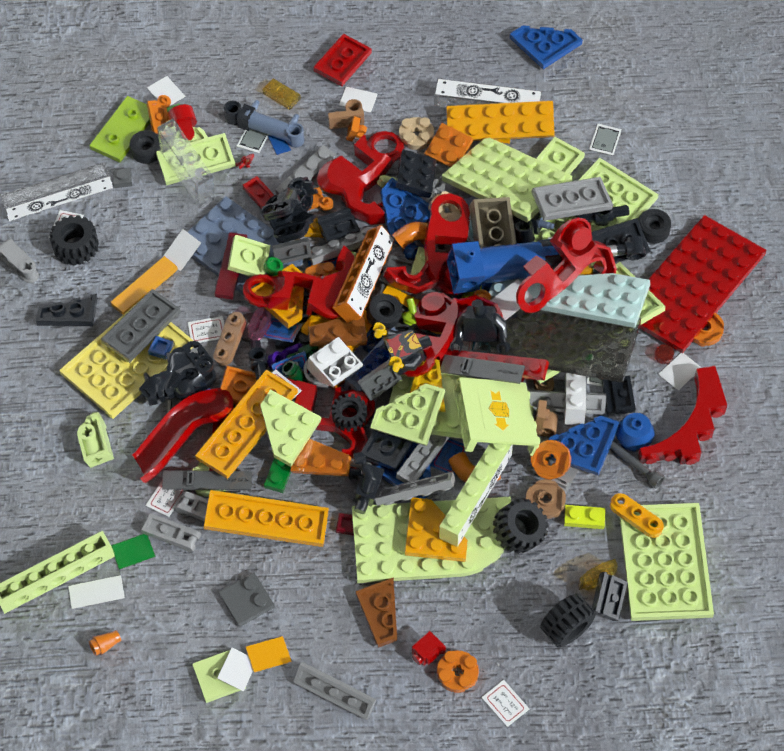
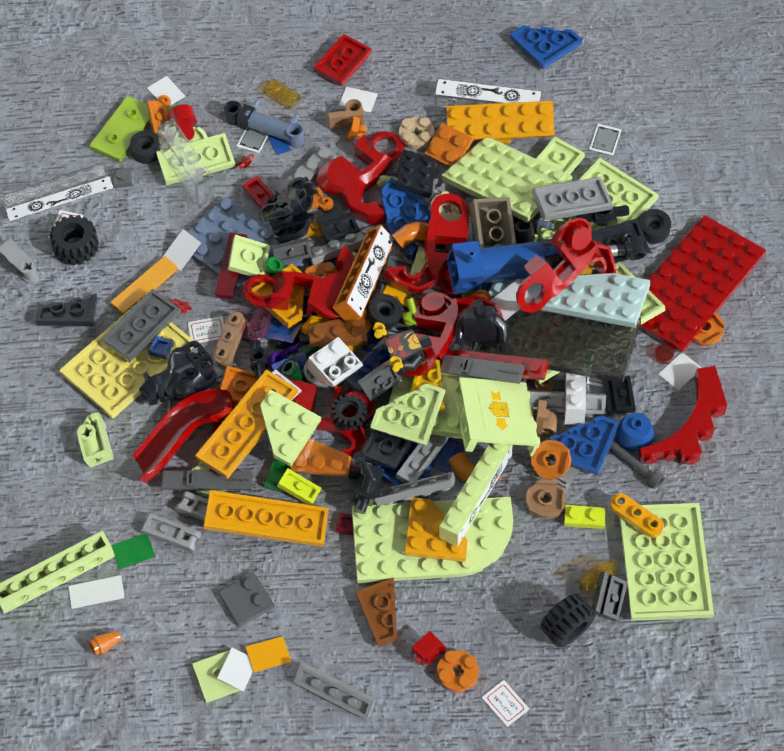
(164, 500): white sticker -> none
(184, 306): none -> red plate
(299, 487): none -> neon yellow plate
(532, 519): black tyre -> none

